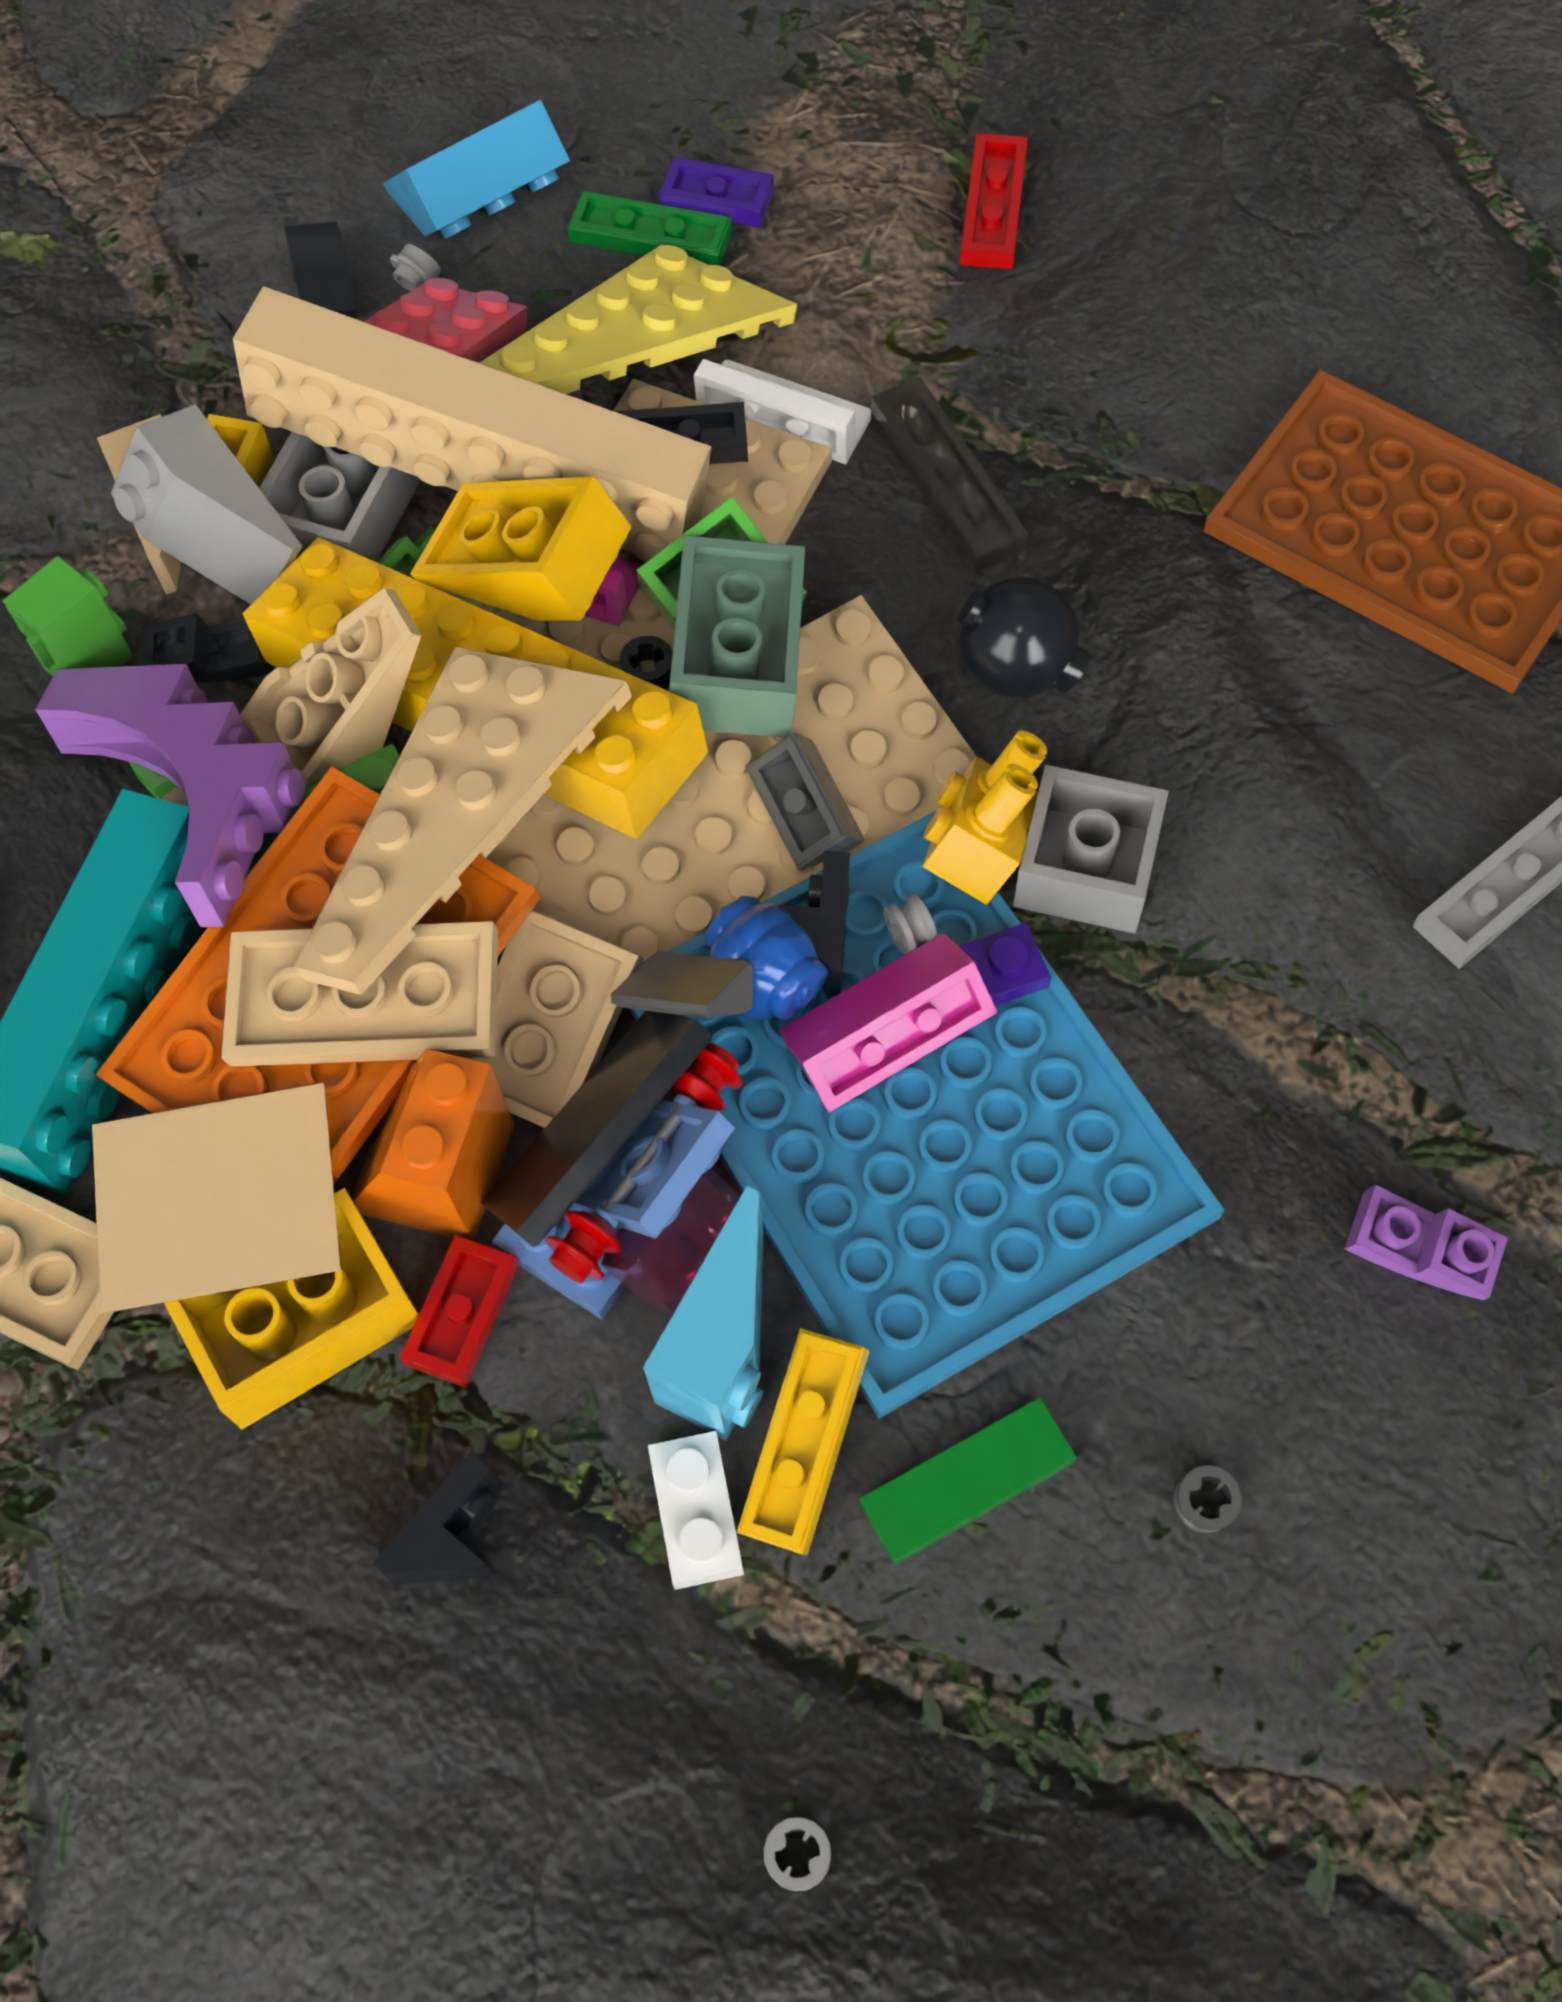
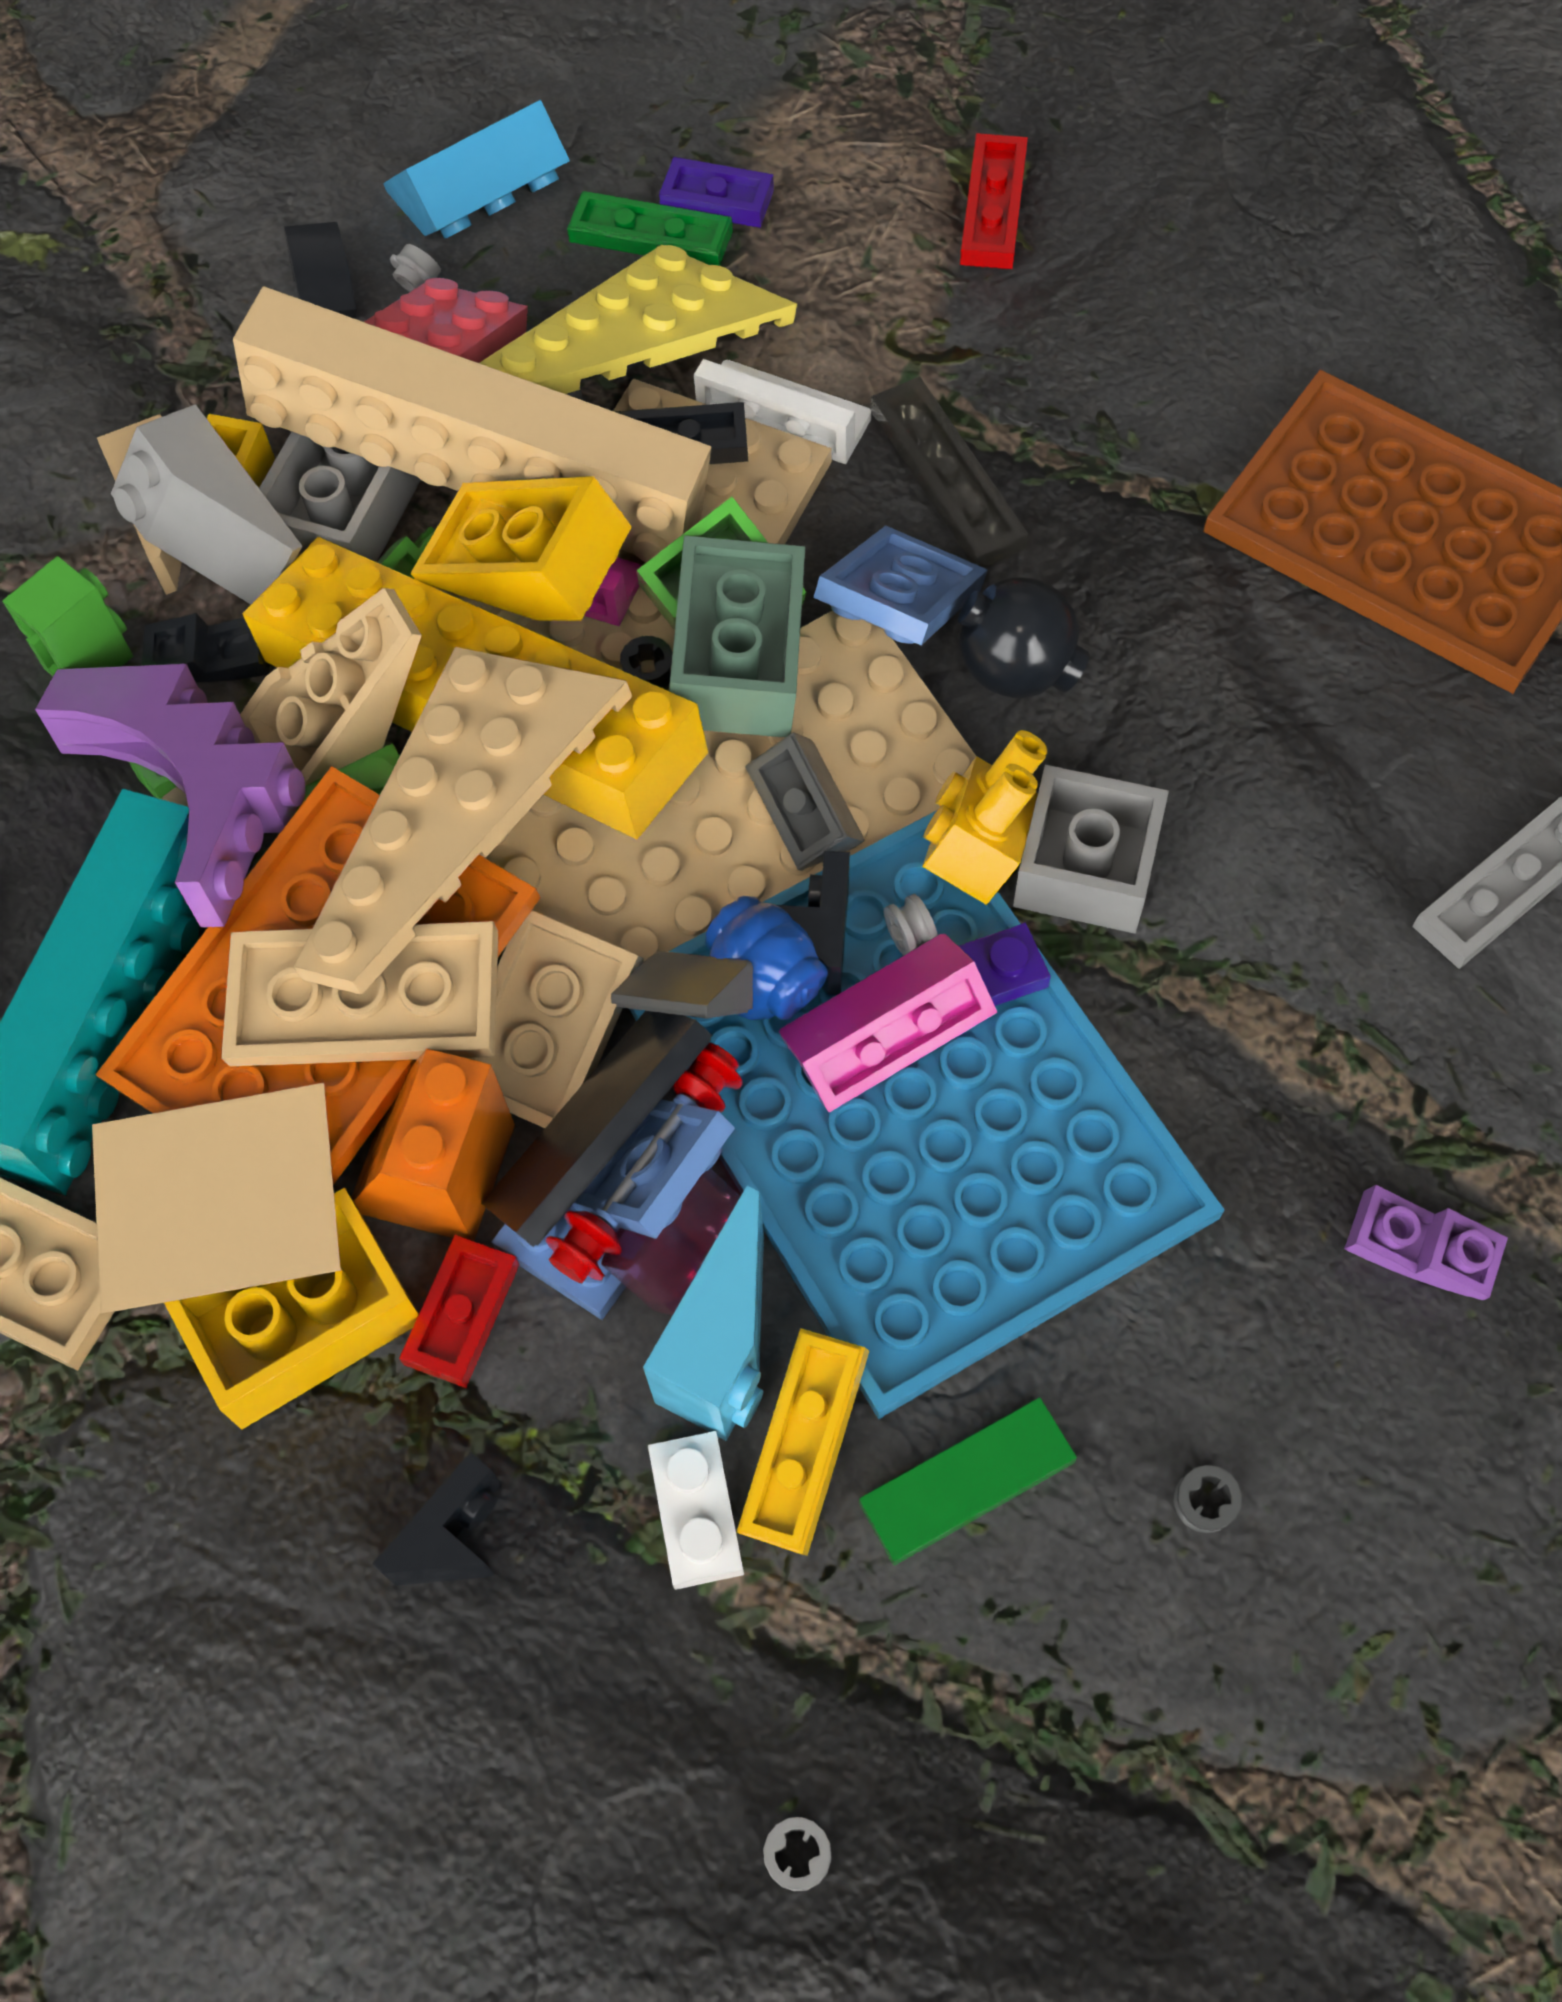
(900, 585): none -> medium blue plate

